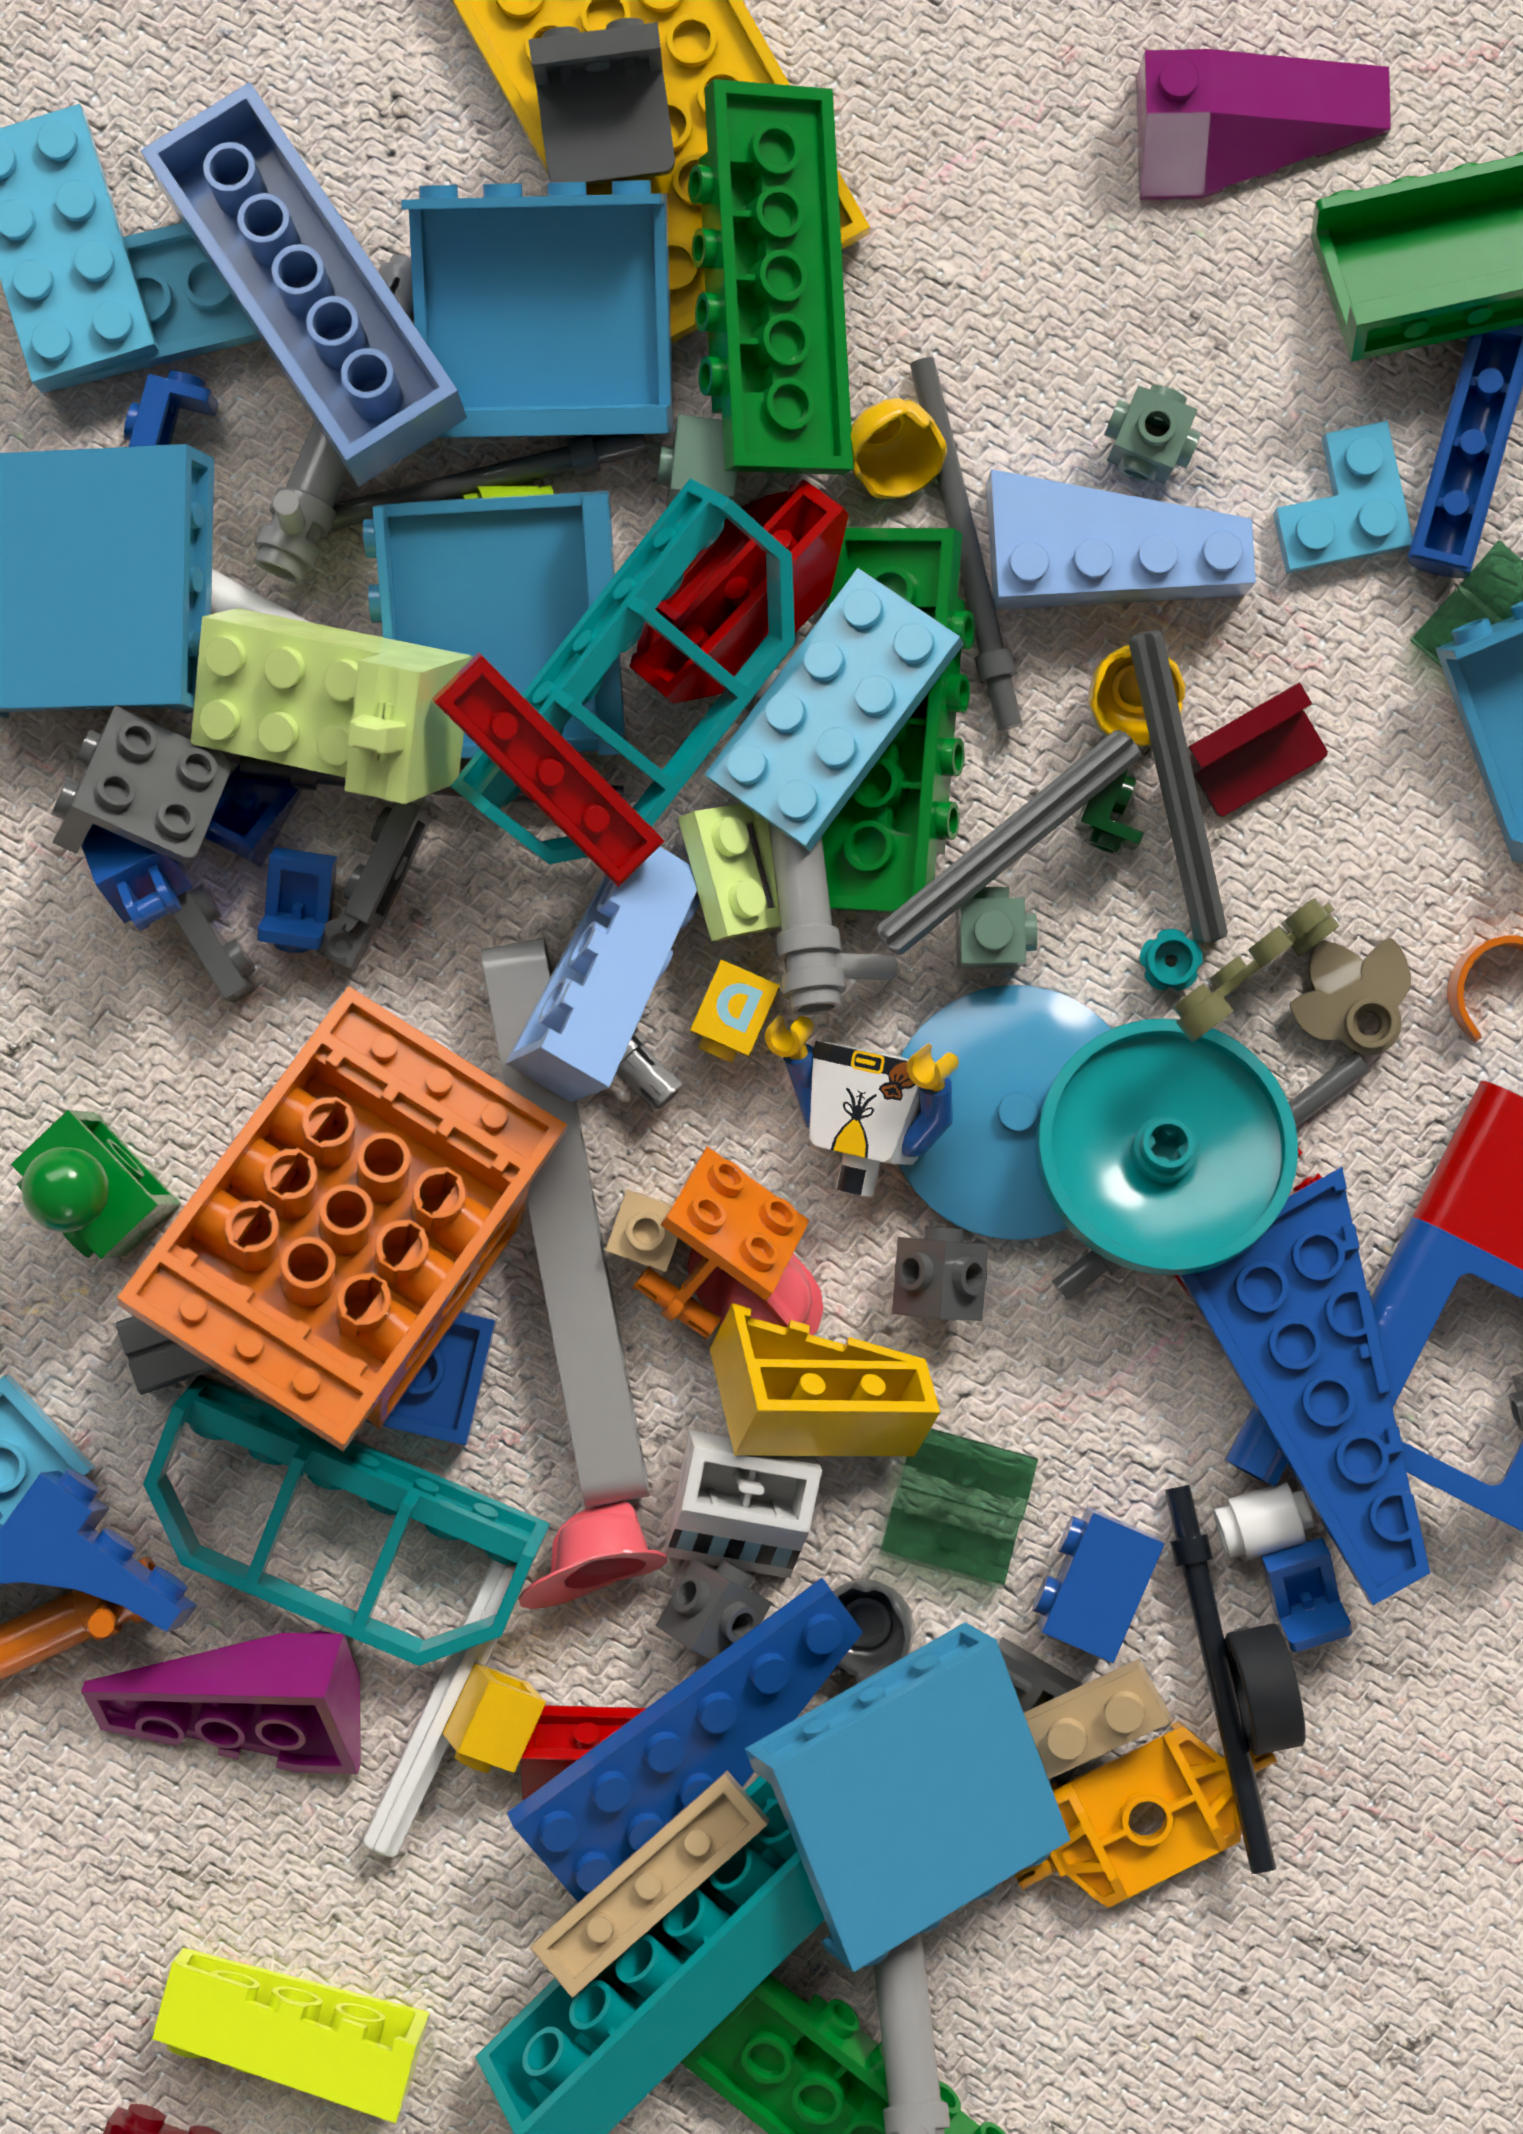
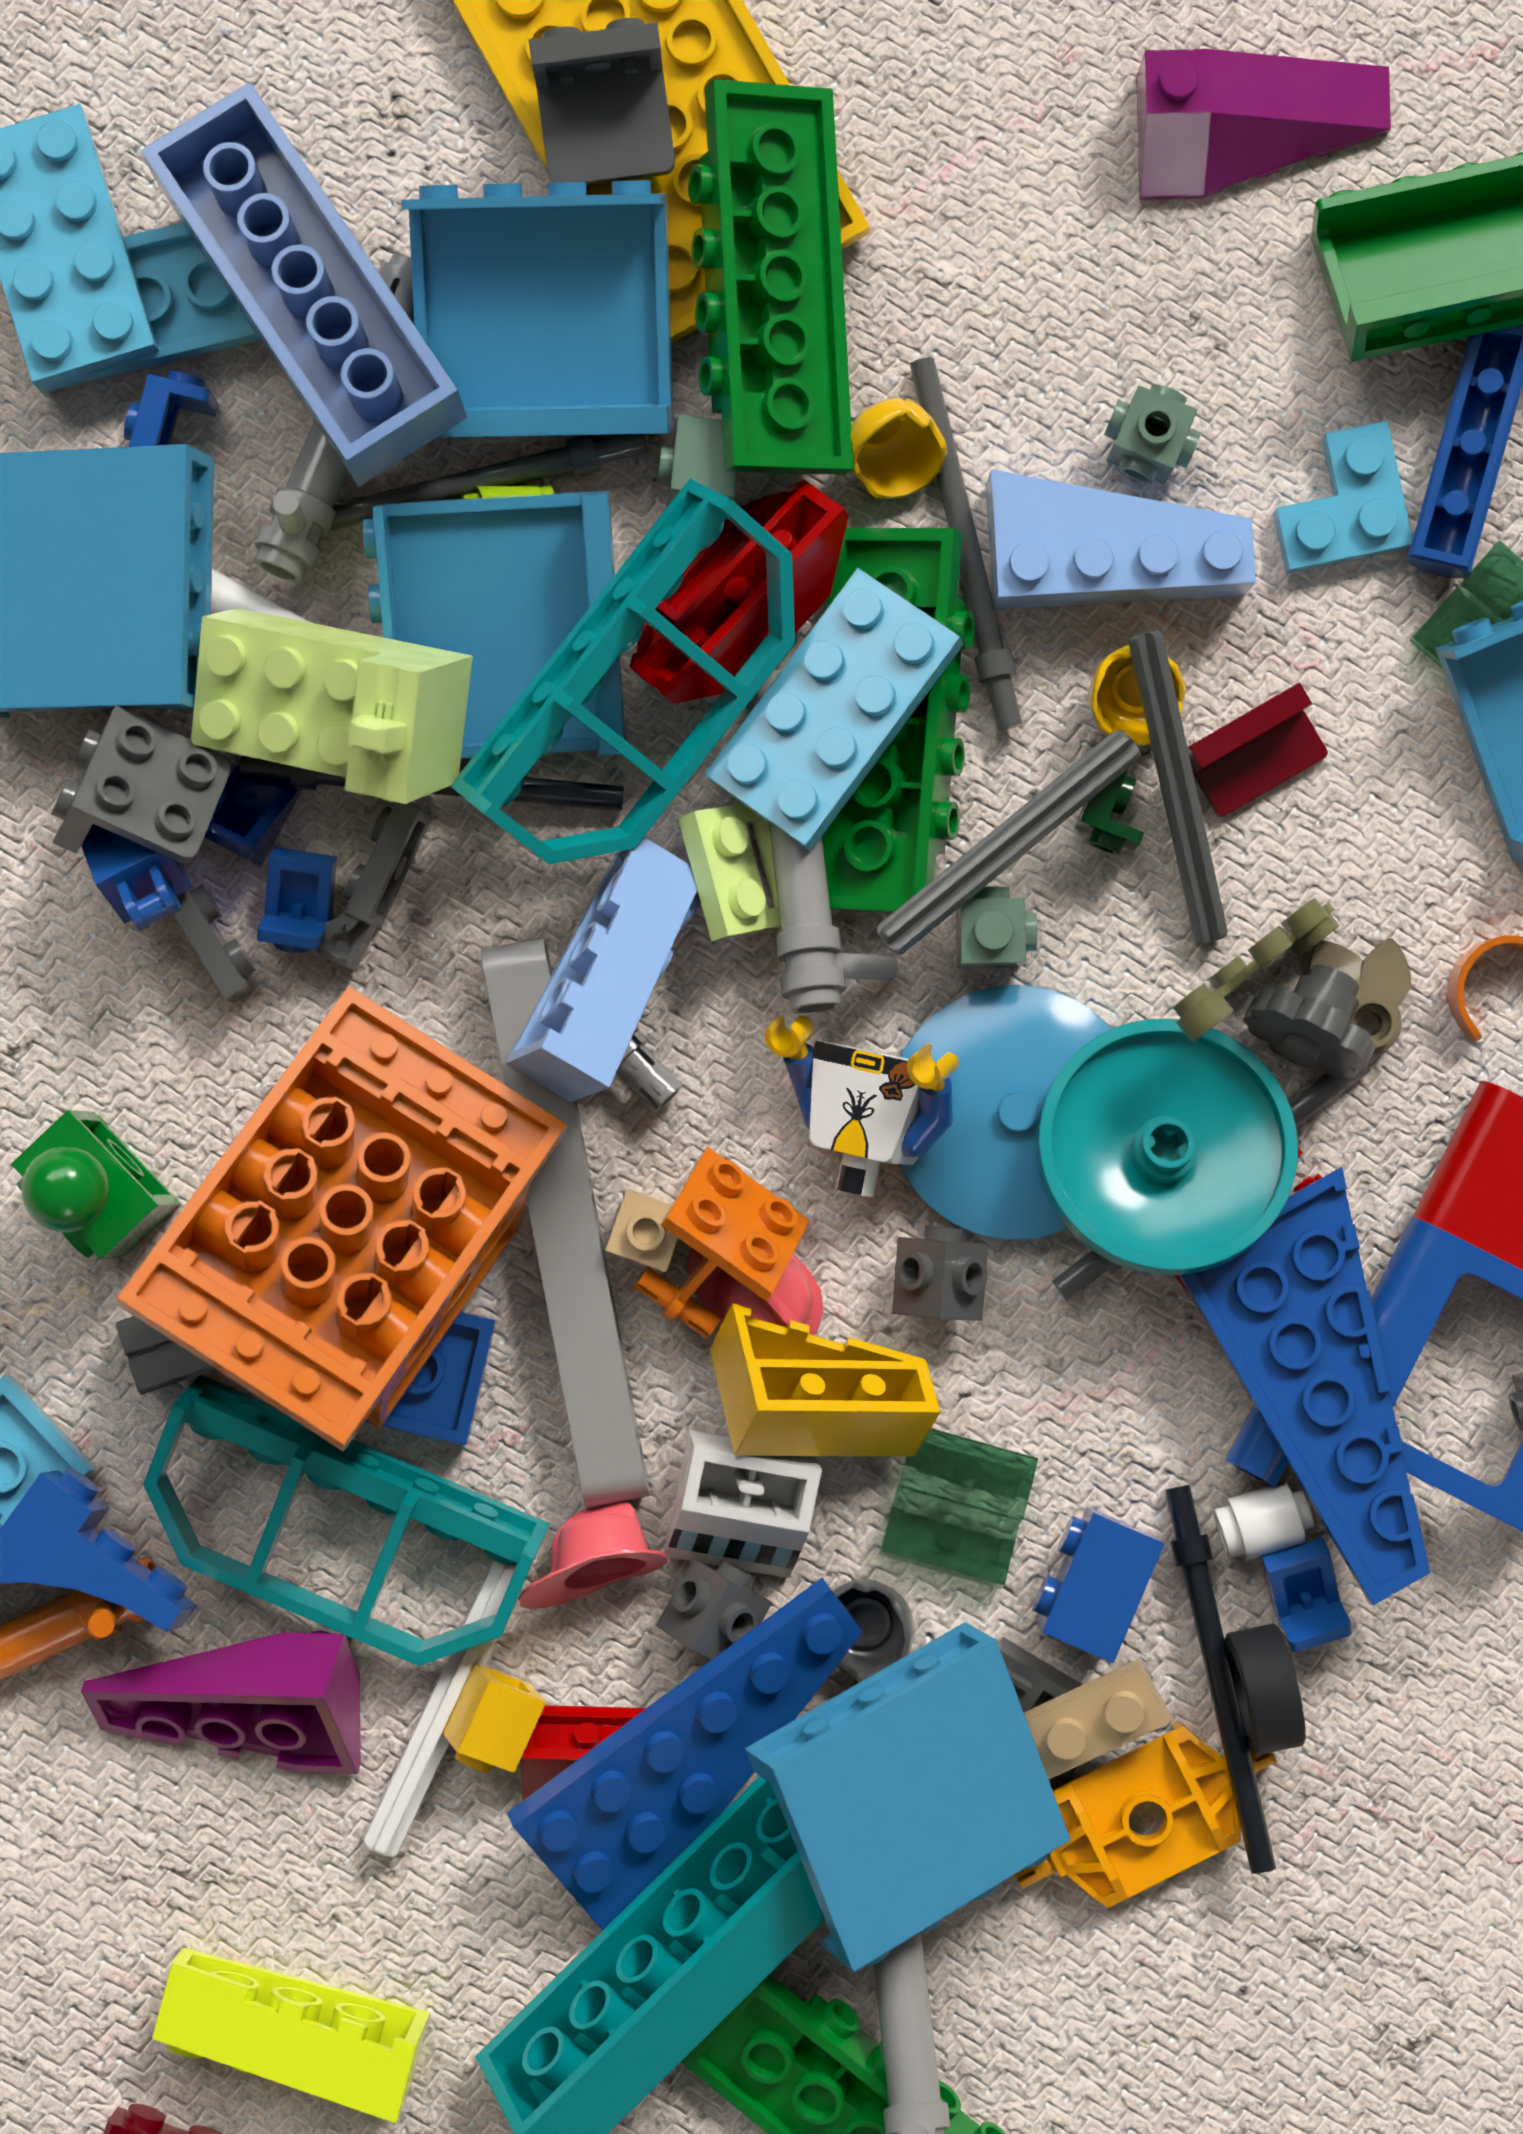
(547, 769): red tile -> none
(649, 1883): tan plate -> none
(733, 1012): yellow brick -> none
(1174, 943): teal plate -> none
(1313, 1023): none -> dark grey plant

